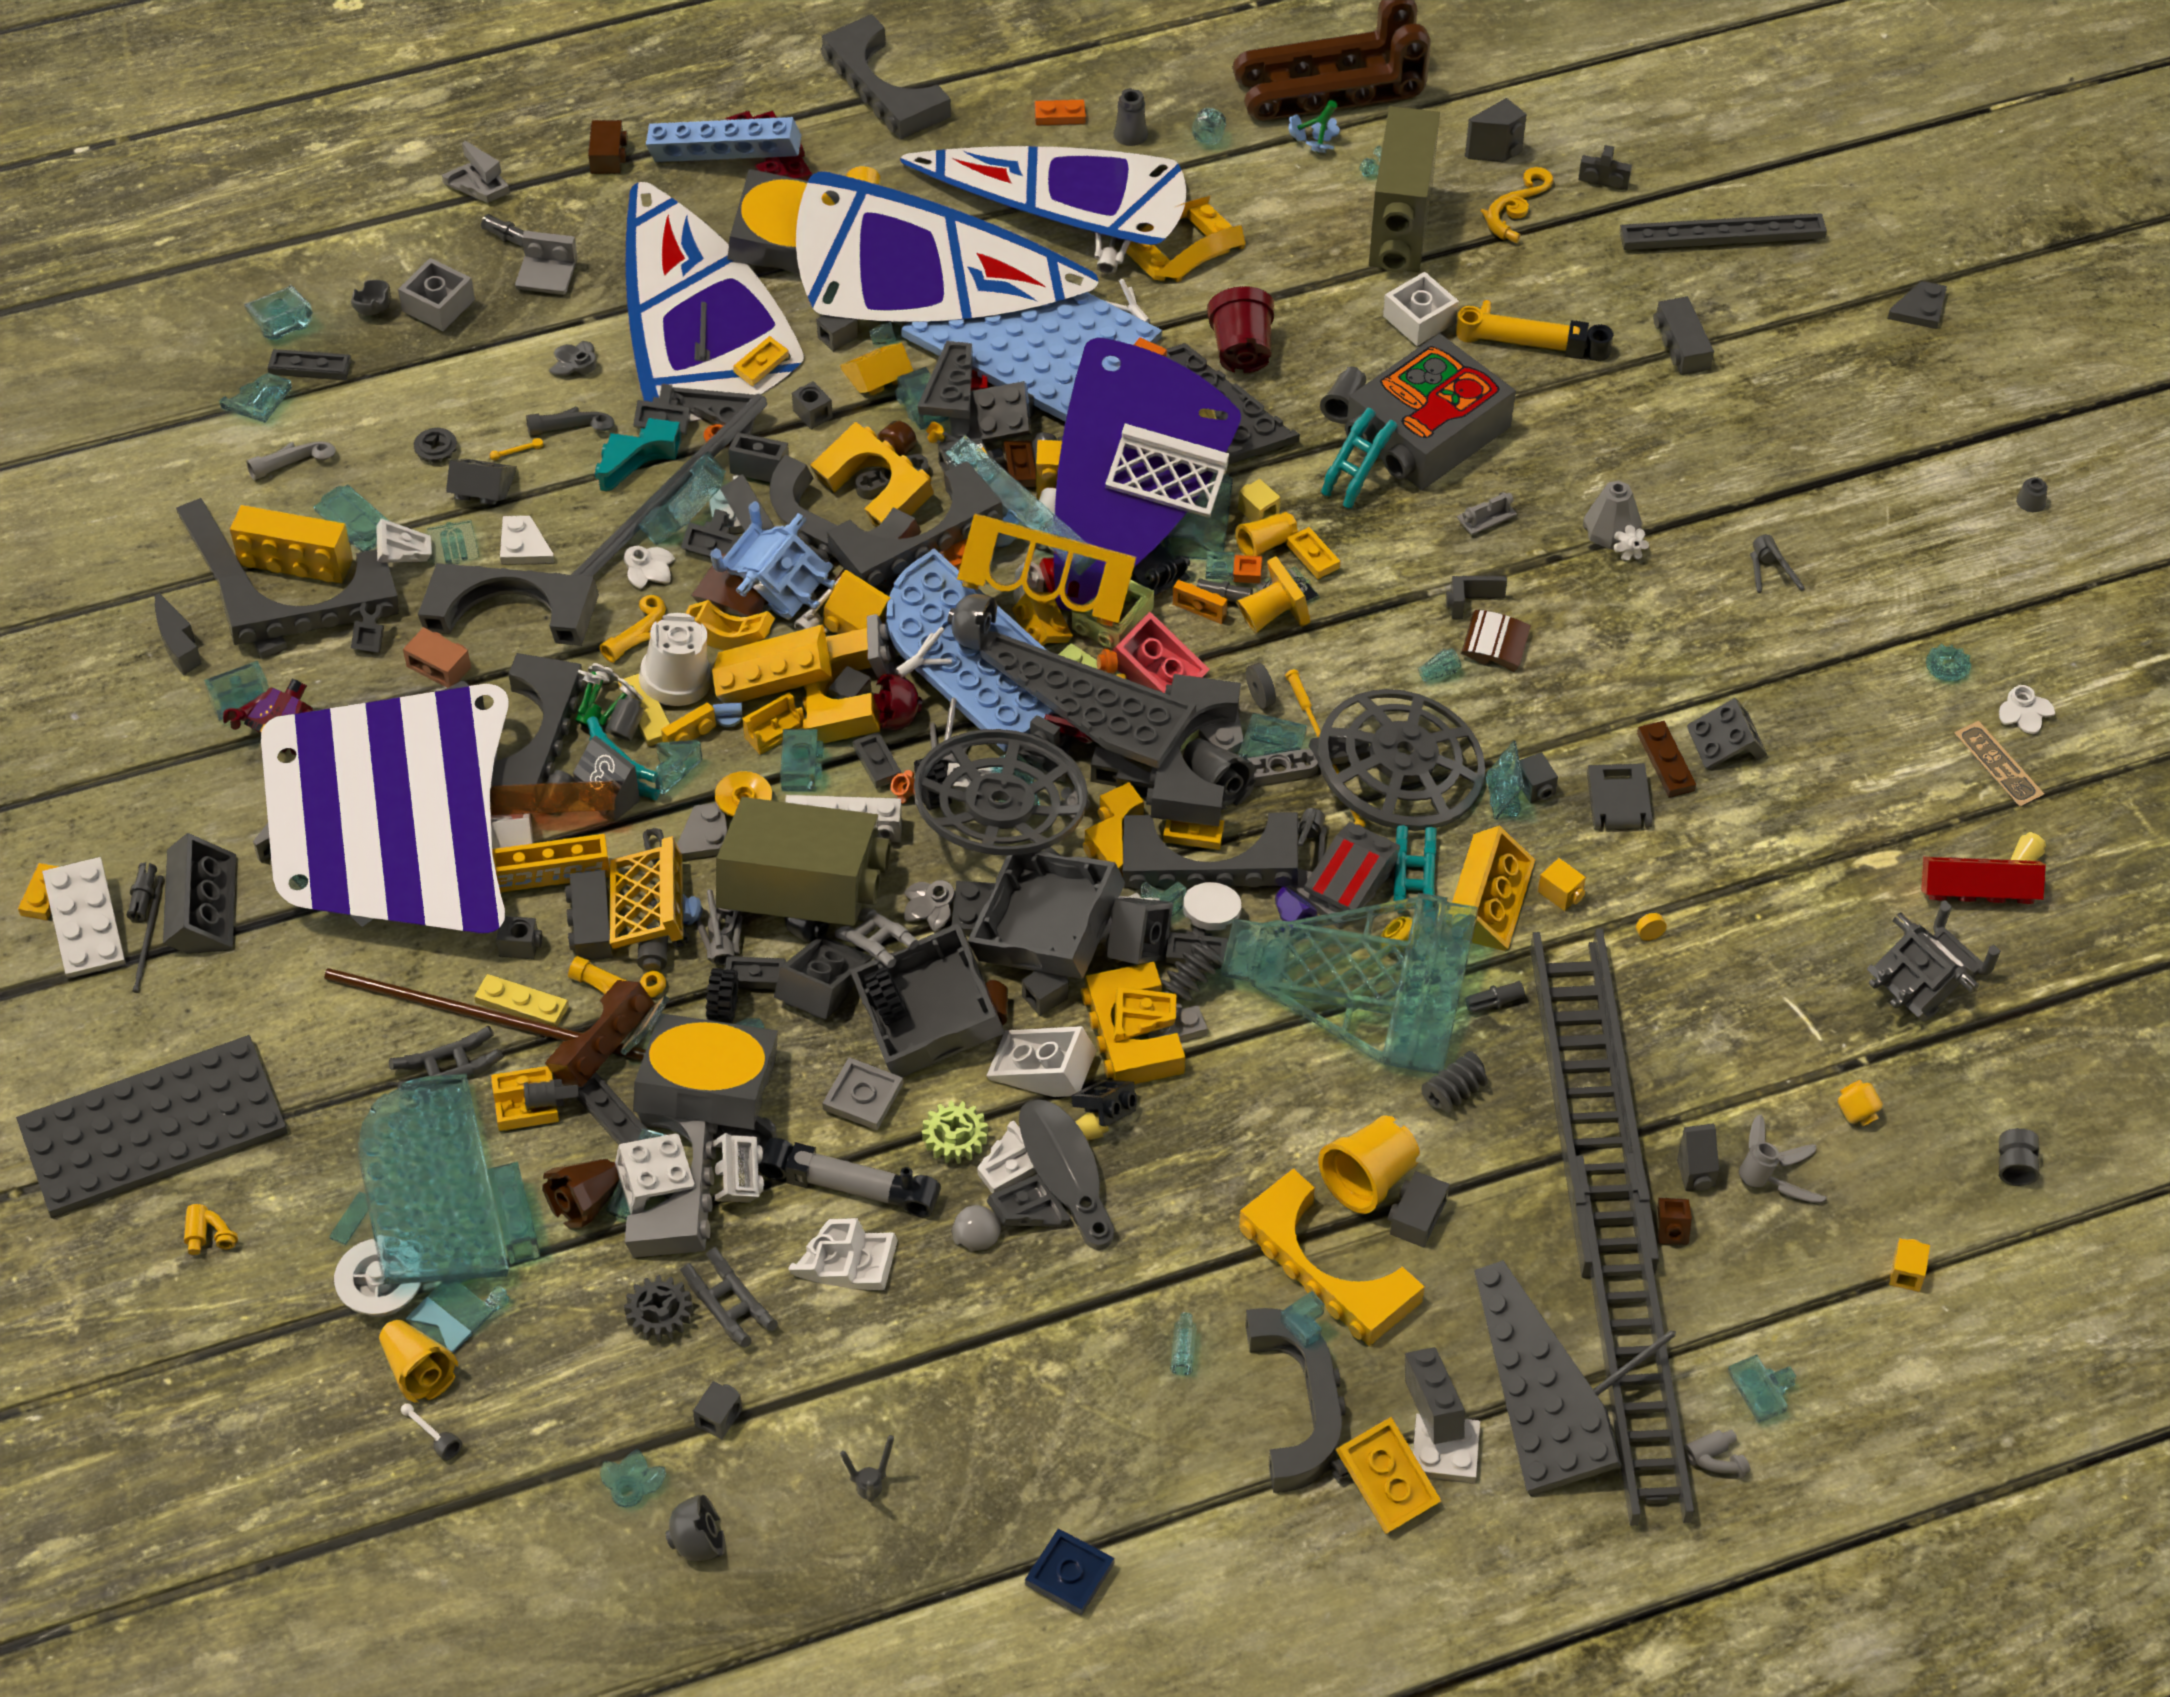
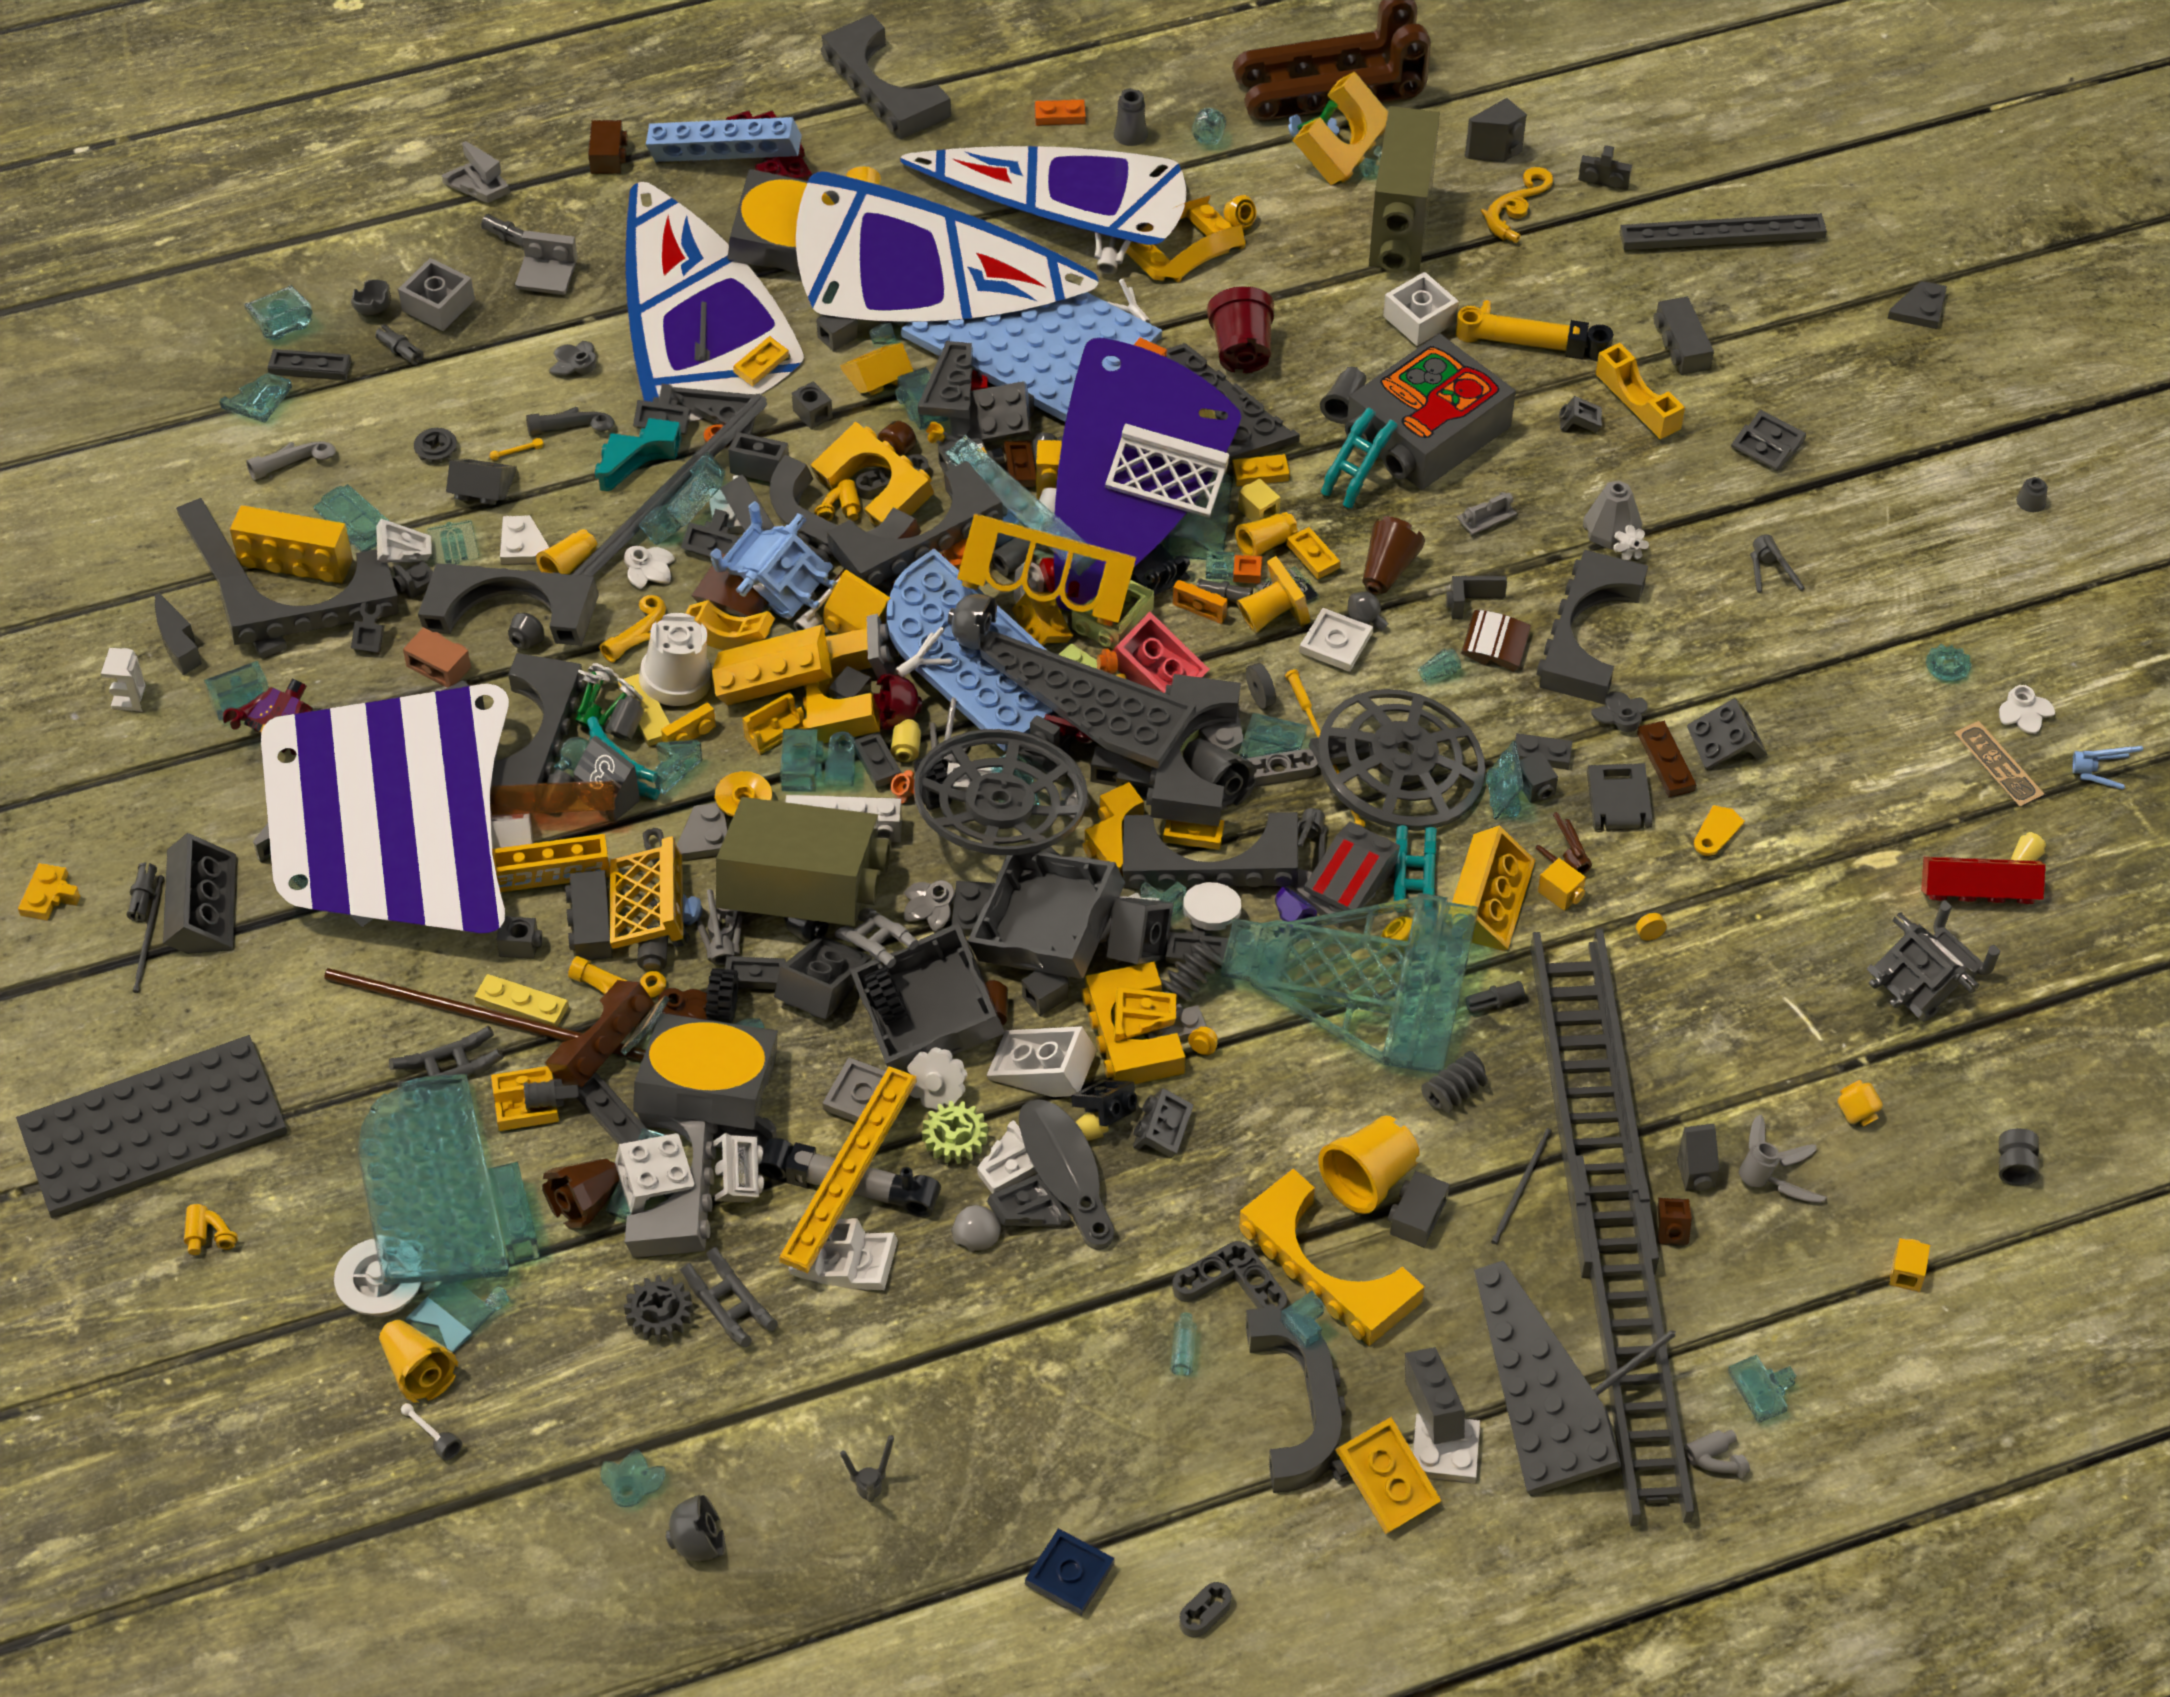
(84, 917): white plate -> none
(130, 686): none -> white window
(350, 1219): clear light blue window -> none
(399, 344): none -> dark grey pin
(414, 579): none -> dark grey bracket
(525, 631): none -> dark grey cone
(567, 554): none -> yellow plant
(571, 753): none -> clear light blue piece
(690, 1003): none -> reddish brown plate
(717, 1409): dark grey brick -> none
(728, 714): light blue plate -> none
(840, 760): none -> clear light blue piece
(847, 1170): none -> yellow tile
(849, 501): none -> yellow plant
(906, 741): none -> light yellow brick
(937, 1077): none -> white plant
(1010, 555): none -> dark grey brick
(1163, 1122): none -> dark grey bracket
(1203, 1040): none -> yellow plate
(1209, 1615): none -> dark grey beam
(1237, 1269): none -> dark grey beam
(1240, 211): none -> yellow cone
(1267, 468): none -> yellow plate
(1336, 639): none -> white plate
(1366, 120): none -> yellow arch
(1366, 609): none -> dark grey piece
(1390, 553): none -> reddish brown cone
(1521, 1186): none -> dark grey piece
(1555, 750): none -> dark grey plate
(1573, 856): none -> reddish brown plant
(1580, 413): none -> dark grey bracket
(1596, 581): none -> dark grey arch
(1620, 373): none -> yellow arch
(1621, 711): none -> dark grey plate
(1717, 830): none -> yellow piece
(1769, 440): none -> dark grey slope
(2087, 762): none -> light blue plant

